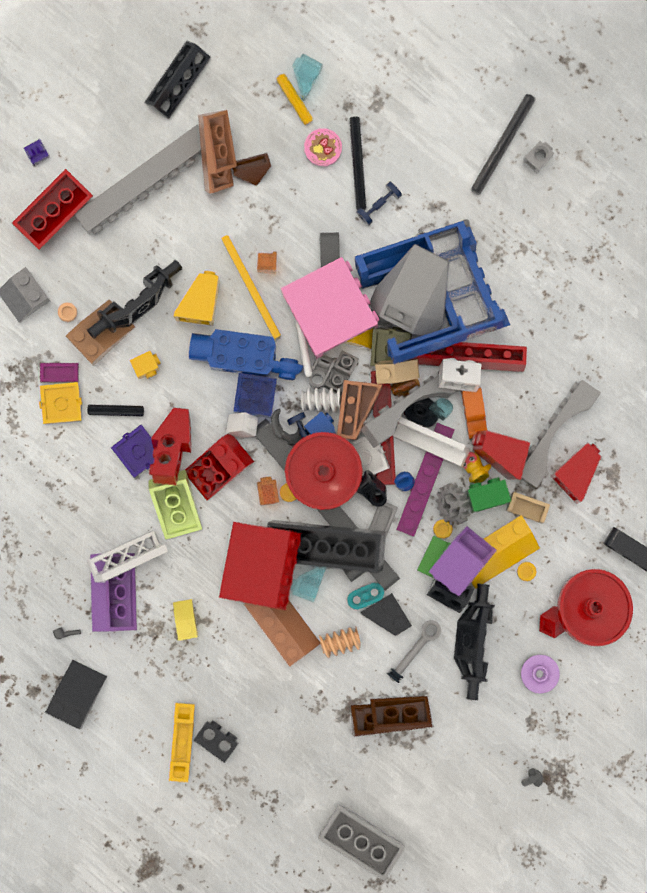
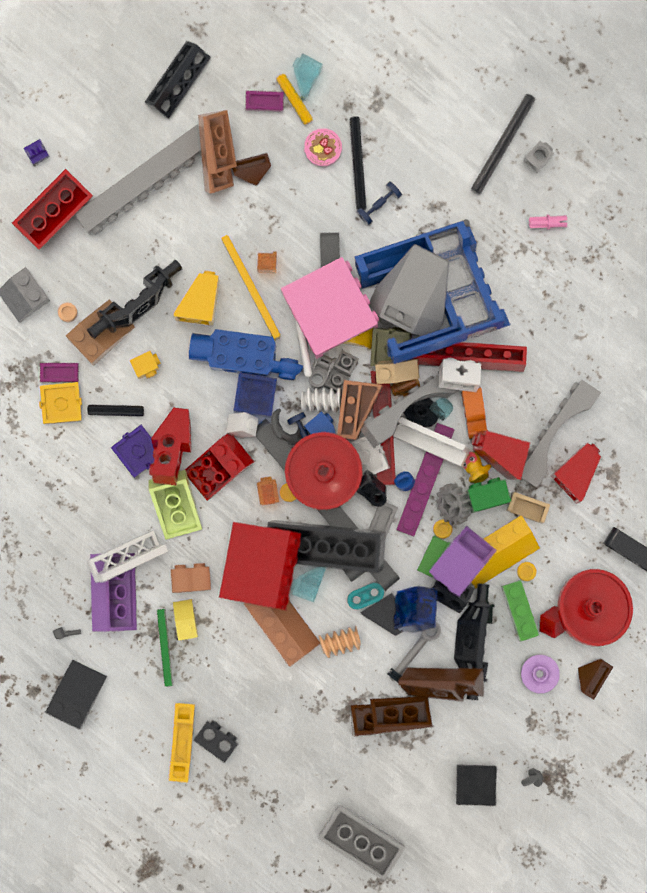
(164, 645): none -> green tile
(190, 579): none -> nougat brick
(264, 101): none -> magenta tile
(415, 609): none -> clear blue brick
(443, 683): none -> reddish brown slope
(476, 785): none -> black brick
(520, 610): none -> bright green brick
(547, 222): none -> bright pink axle
(593, 677): none -> reddish brown slope

